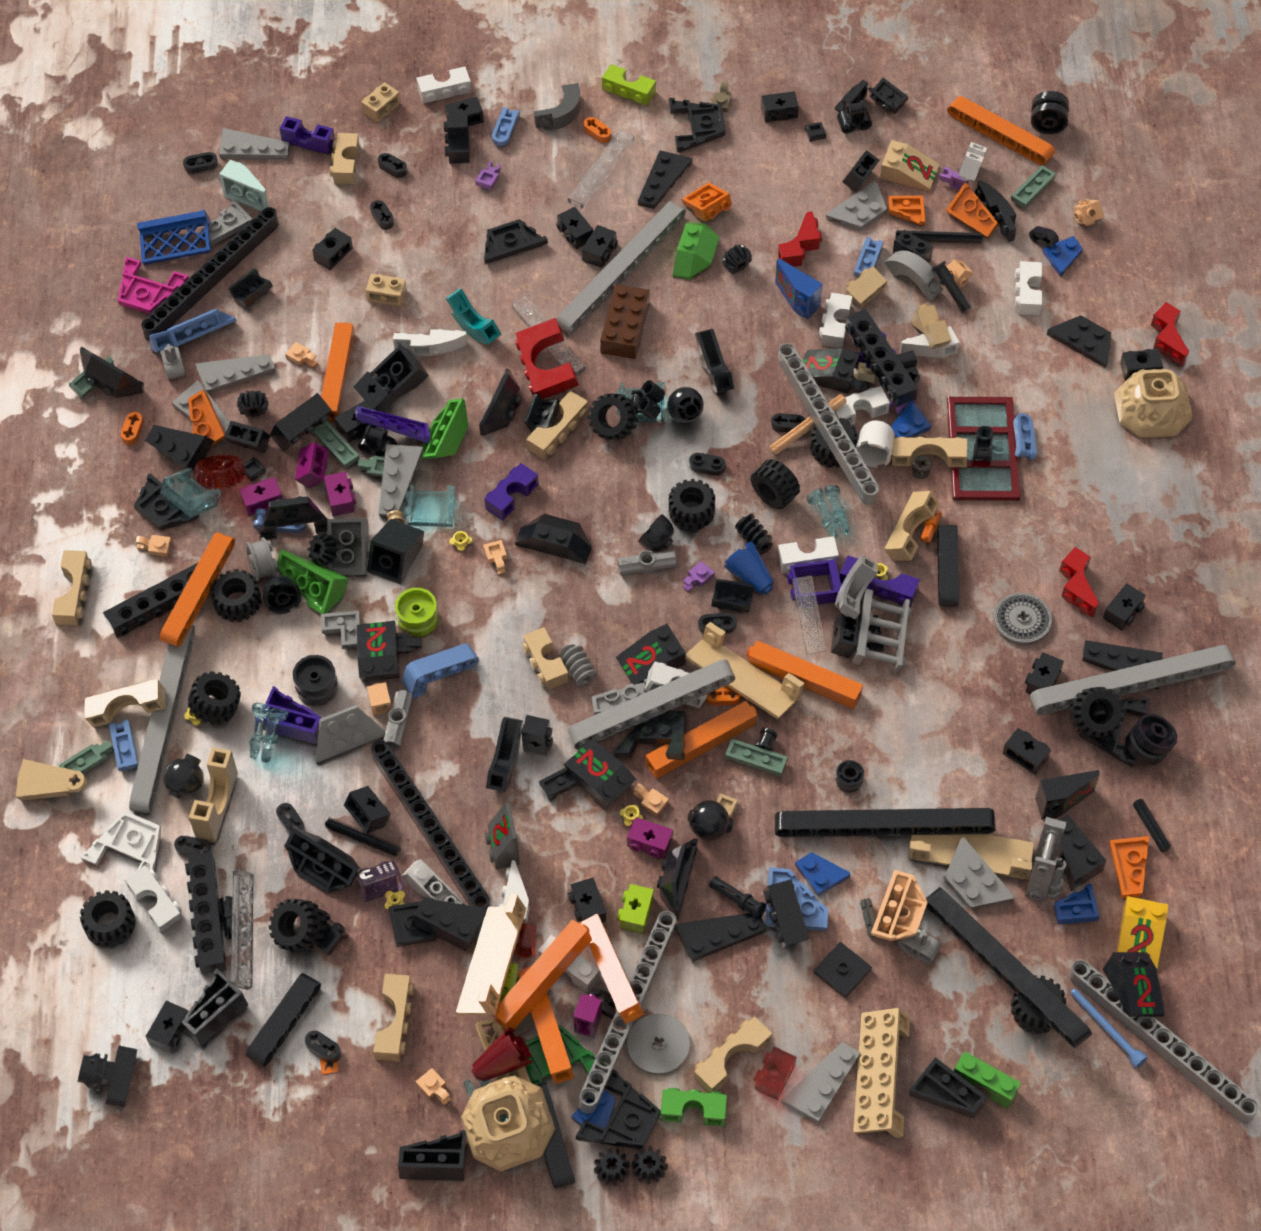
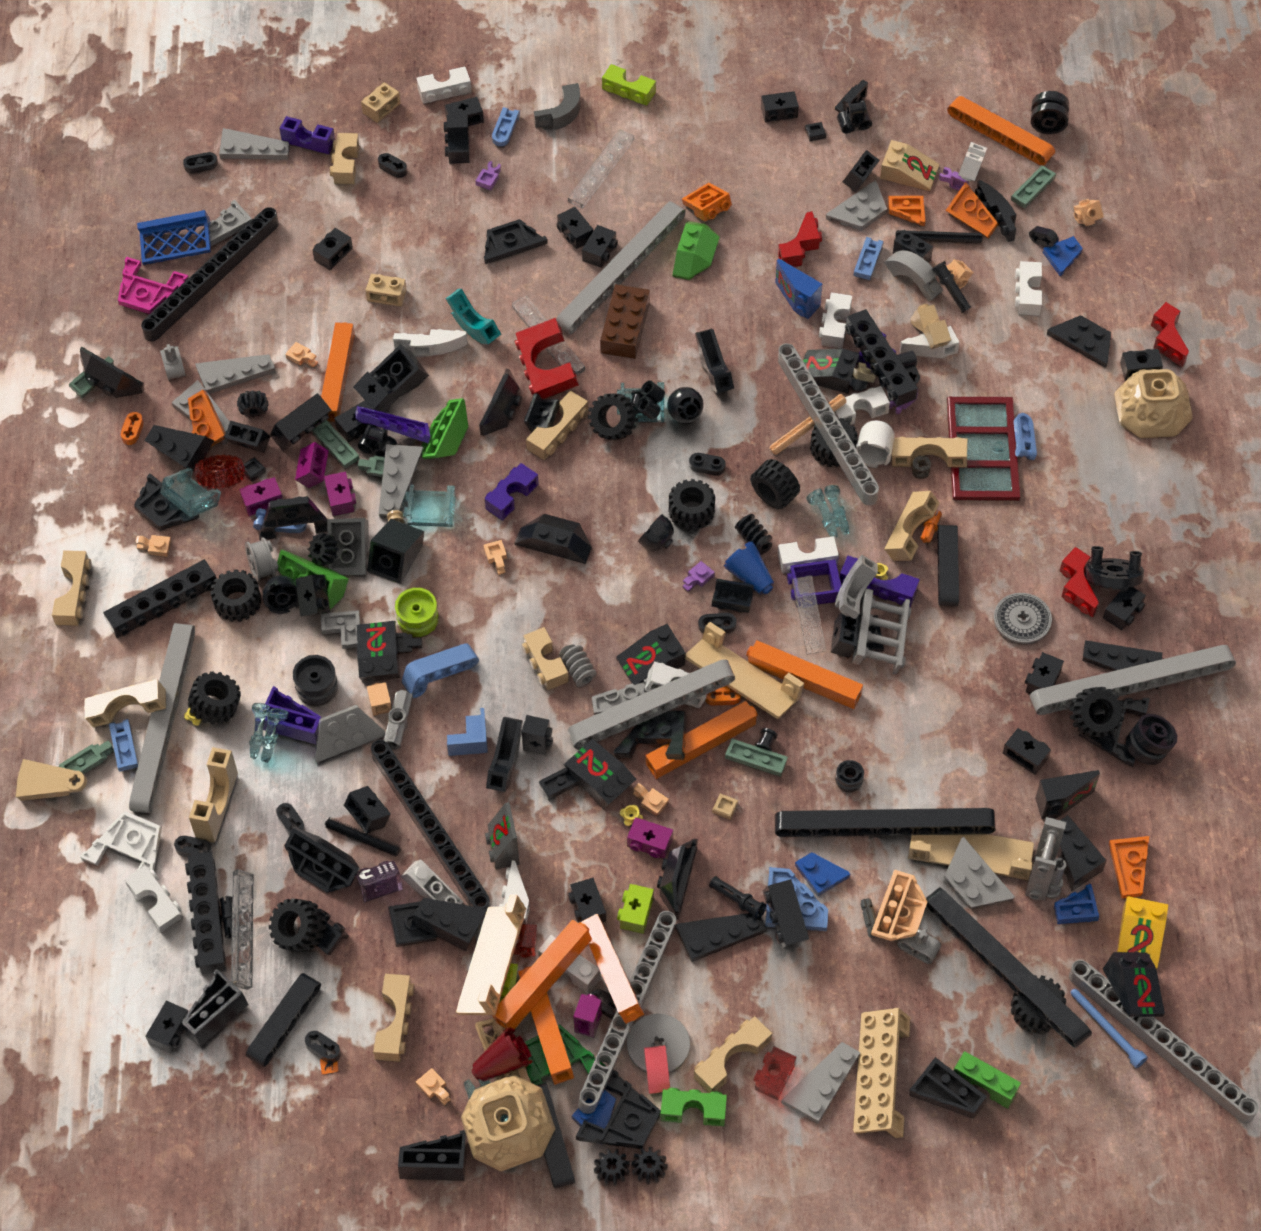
(104, 904): black tyre -> none
(115, 1074): black beam -> none
(183, 777): black brick -> none
(190, 329): medium blue wedge -> none
(197, 589): orange beam -> none
(242, 186): light aqua slope -> none
(249, 288): black bracket -> none
(312, 595): none -> black brick
(385, 213): black beam -> none
(394, 895): light yellow plate -> none
(460, 535): light yellow plate -> none
(471, 742): none -> medium blue panel
(598, 129): orange beam -> none
(657, 561): light grey piece -> none
(657, 1069): none -> coral slope
(662, 177): black wing -> none
(705, 122): black wing -> none
(710, 820): black brick -> none
(722, 97): dark tan plate -> none
(736, 258): black gear -> none
(788, 422): black beam -> none
(842, 969): black plate -> none
(866, 287): tan brick -> none
(888, 95): black bracket -> none
(910, 422): blue wing -> none
(983, 446): black piece -> none
(1114, 572): none -> black piece
(1152, 825): black axle -> none

